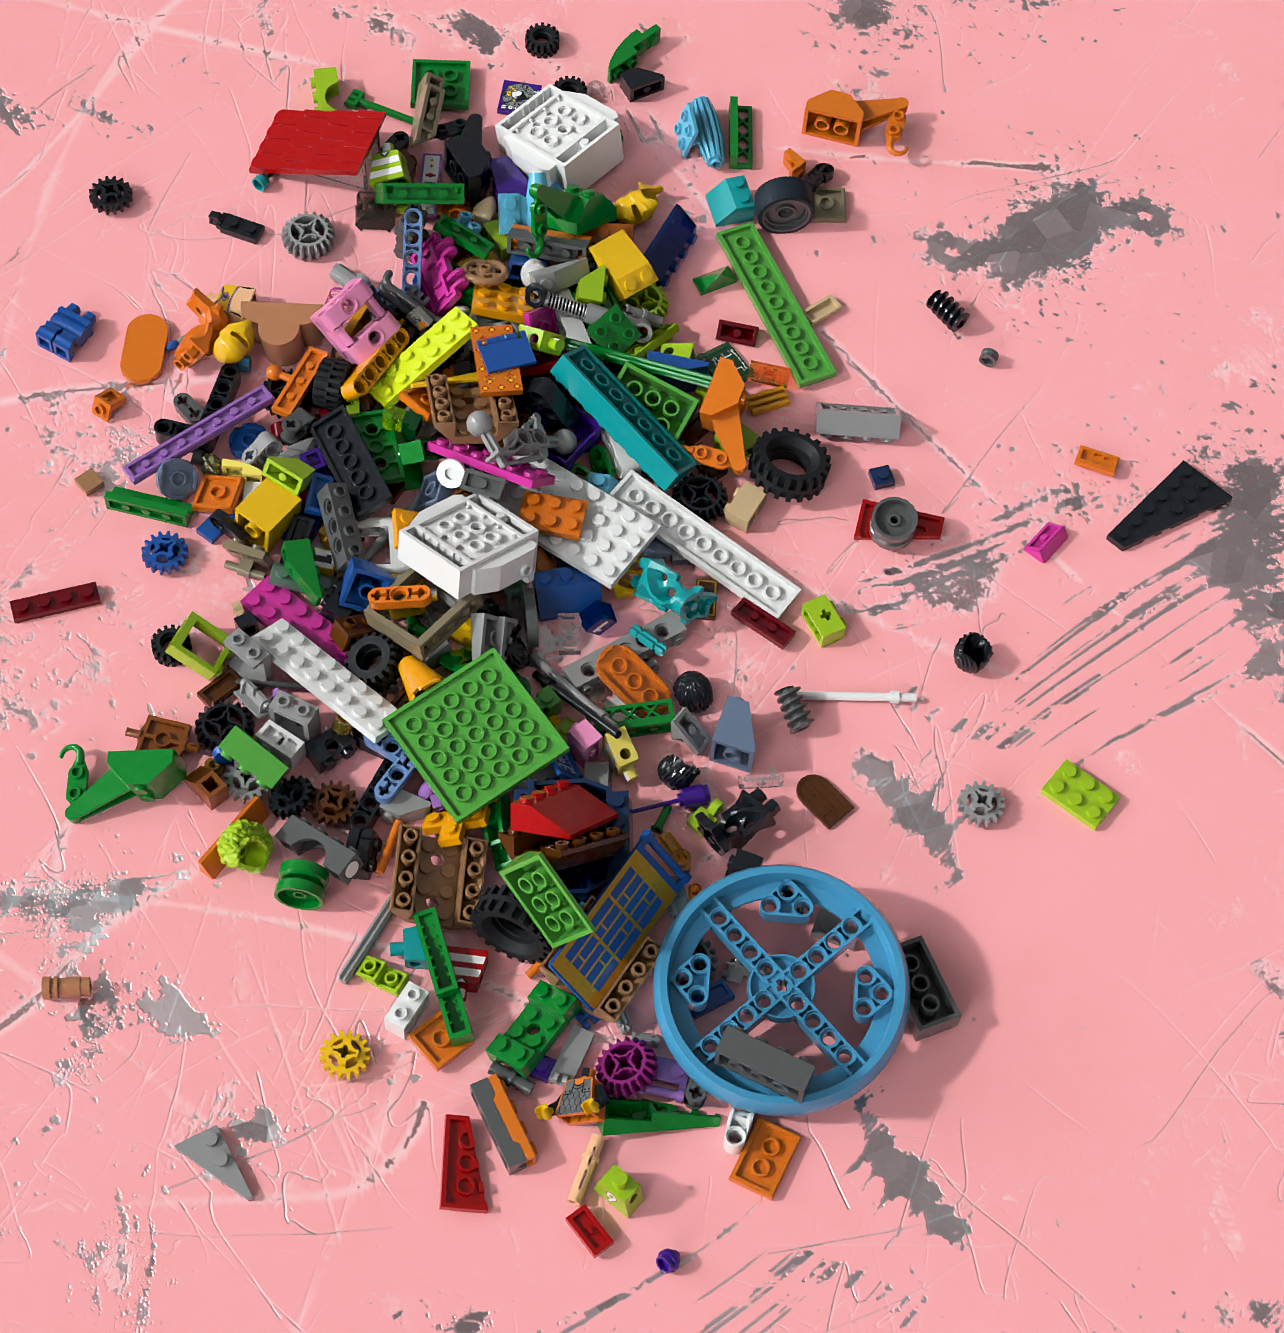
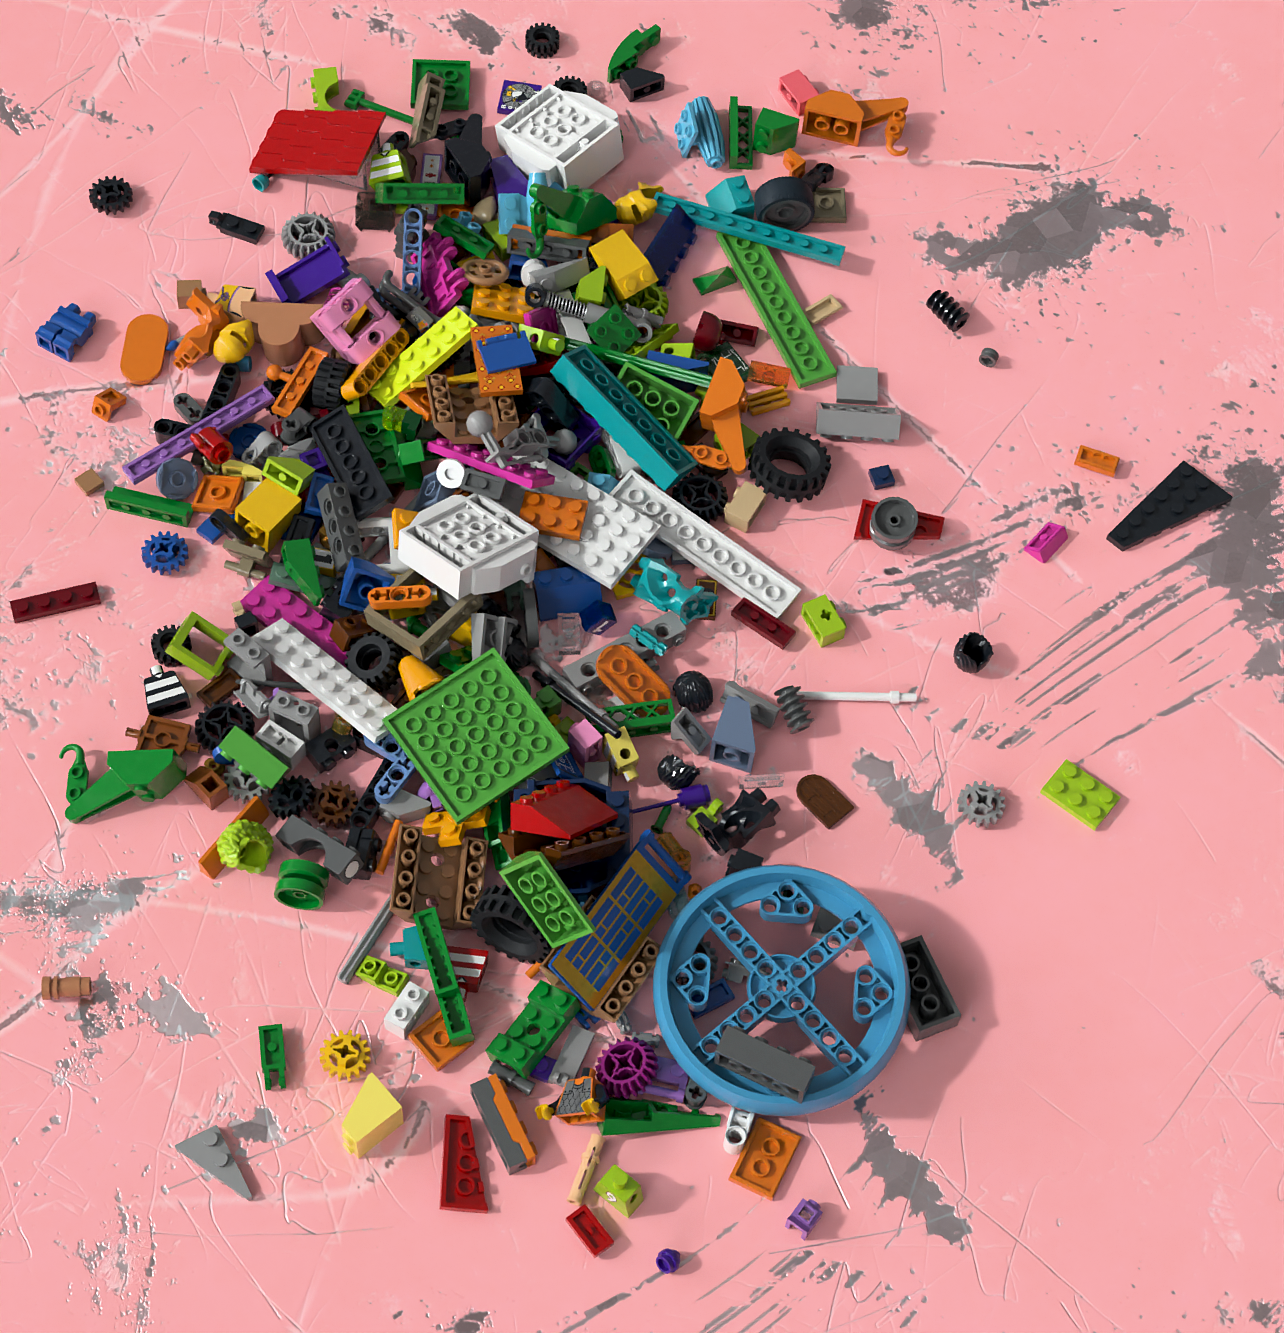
(164, 693): none -> black torso
(185, 289): none -> medium nougat brick
(213, 445): none -> red piece
(272, 1053): none -> green hinge
(310, 274): none -> dark purple panel
(370, 1118): none -> light yellow slope
(708, 333): none -> dark red cylinder
(753, 230): none -> teal plate
(760, 709): none -> light grey hinge
(775, 132): none -> green slope
(796, 90): none -> coral brick
(805, 1217): none -> medium lavender window
(857, 385): none -> light grey tile

